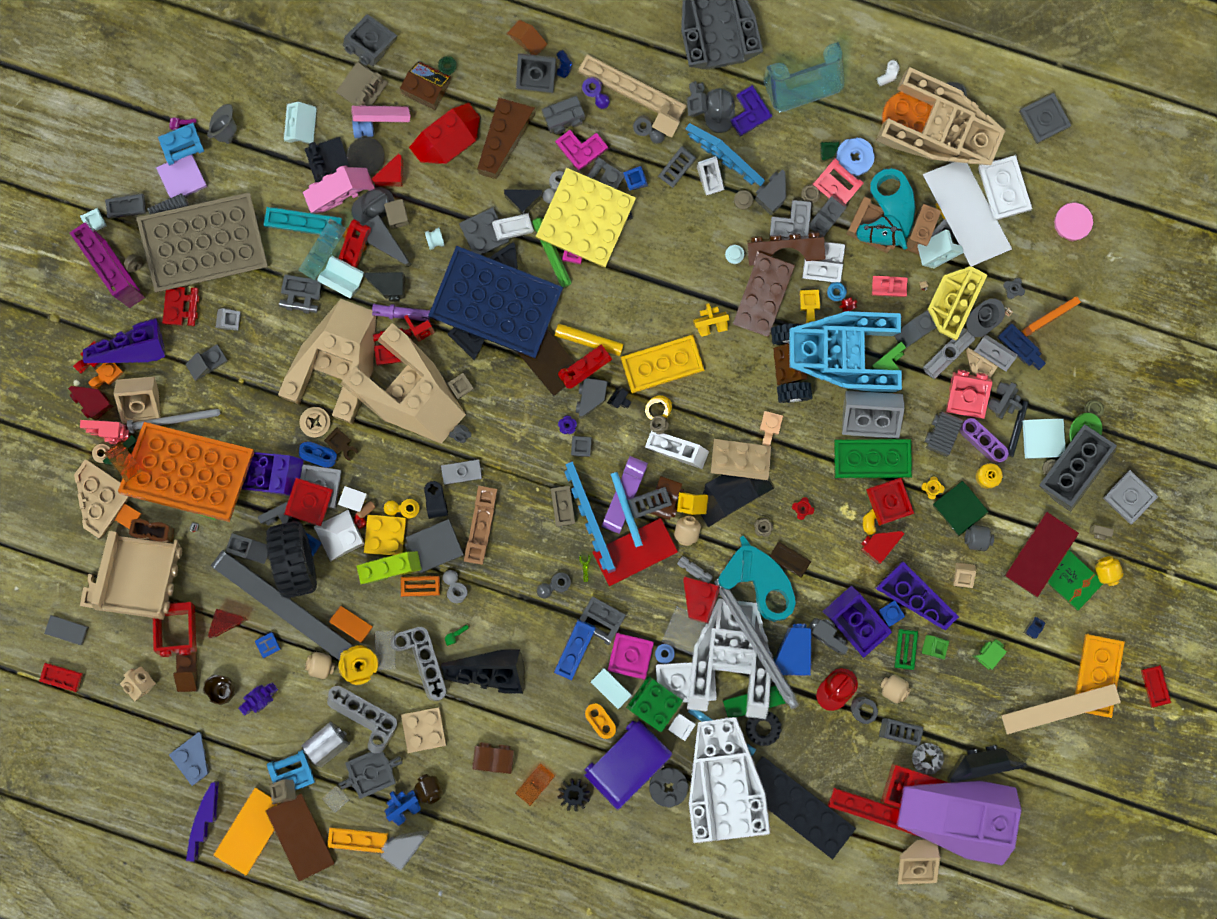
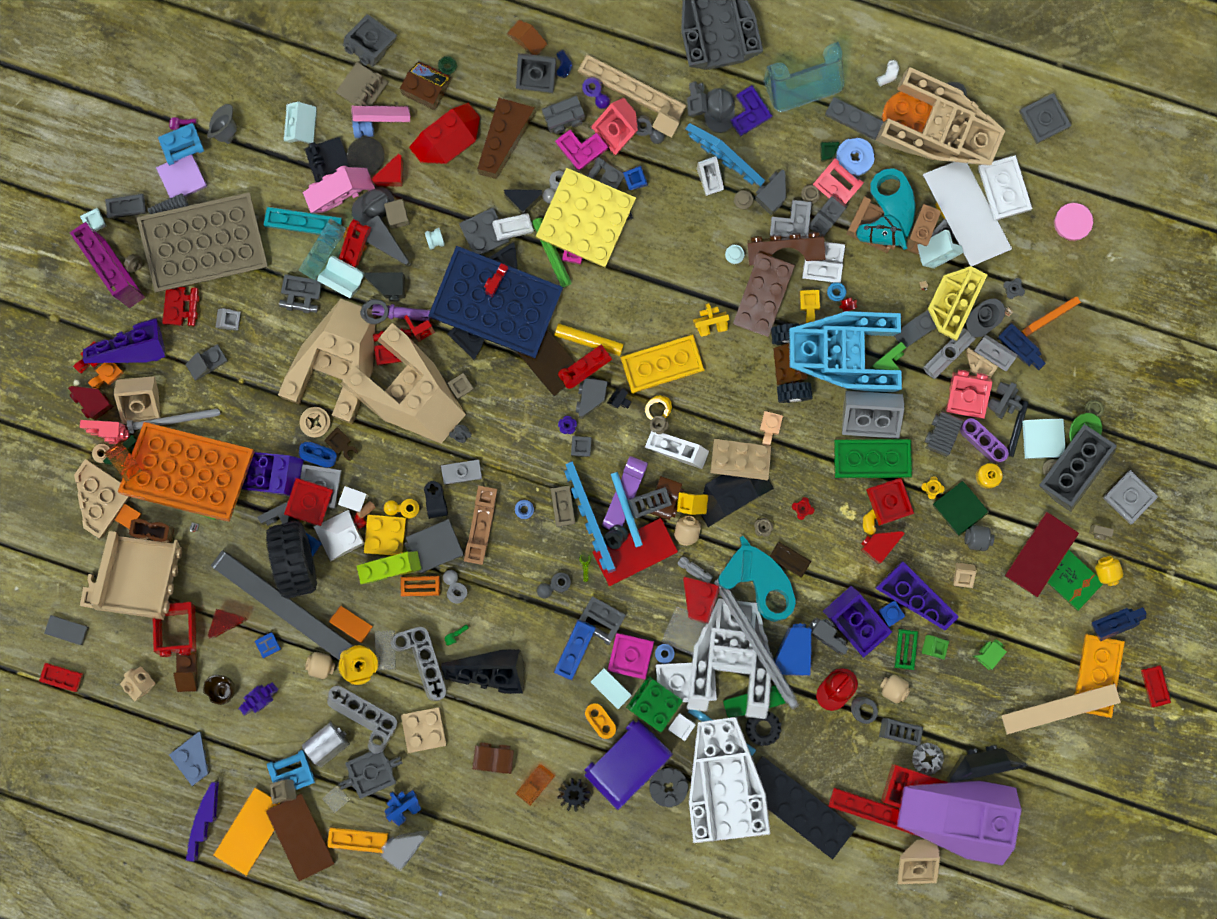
(247, 548): dark grey slope -> none
(370, 320): none -> dark grey piece
(428, 789): dark brown head -> none
(493, 283): none -> red plate
(519, 505): none -> medium blue plate
(616, 125): none -> coral slope
(616, 536): none -> pearl dark grey wheel
(692, 158): dark grey slope -> none
(854, 118): none -> dark grey plate
(889, 286): coral hips -> none
(1034, 628): dark blue piece -> none
(1118, 622): none -> dark blue hinge

